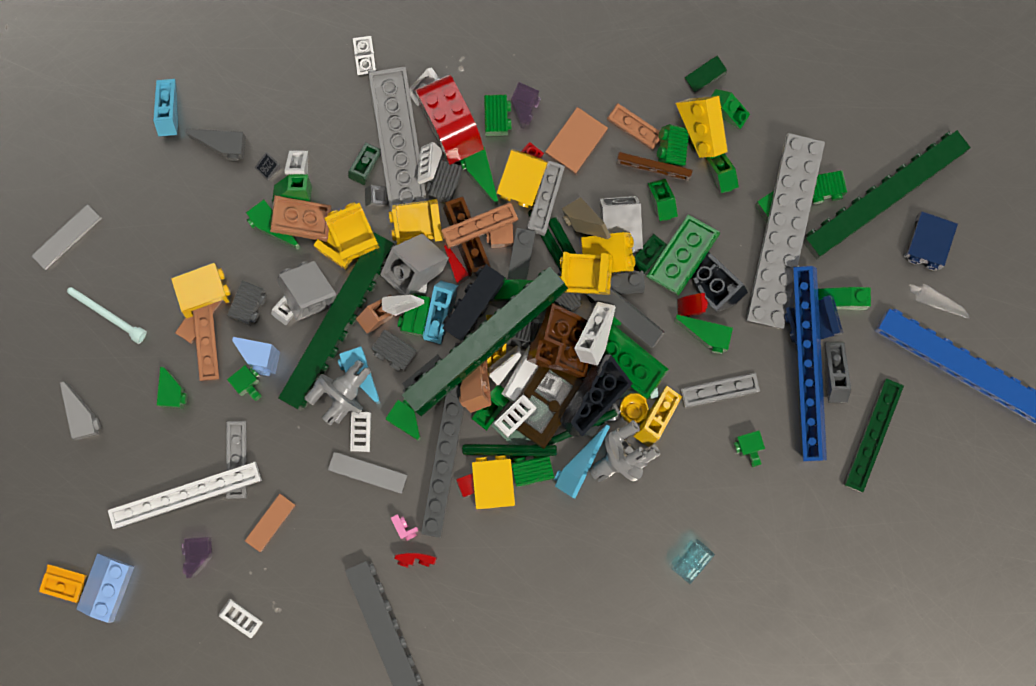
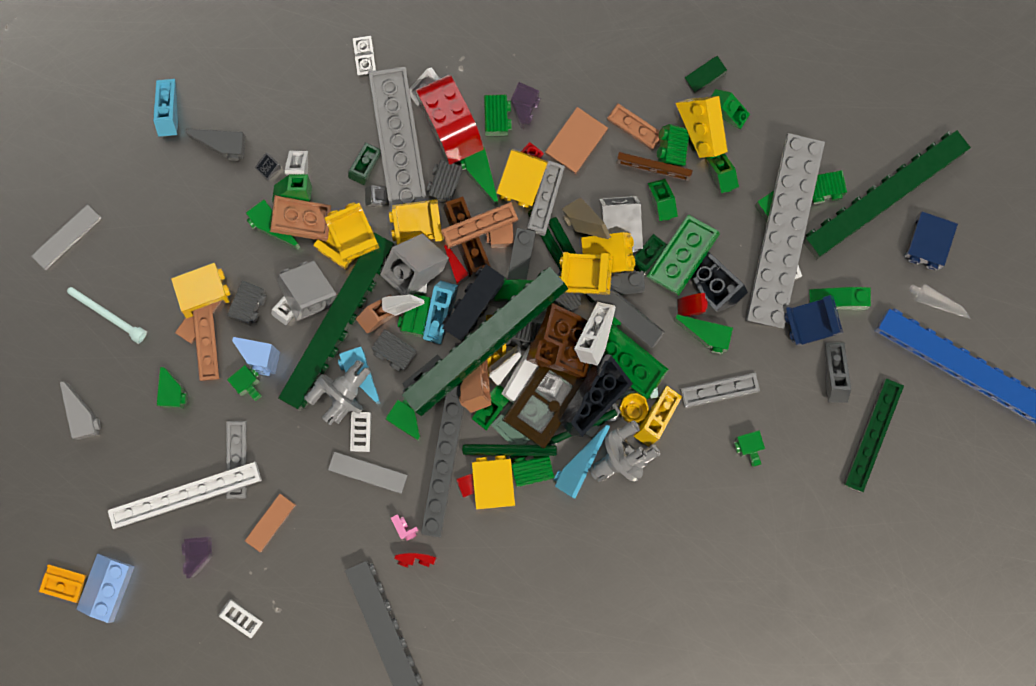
(428, 162): white slope -> none
(527, 404): white slope -> none
(692, 561): clear light blue brick -> none
(810, 363): blue brick -> none

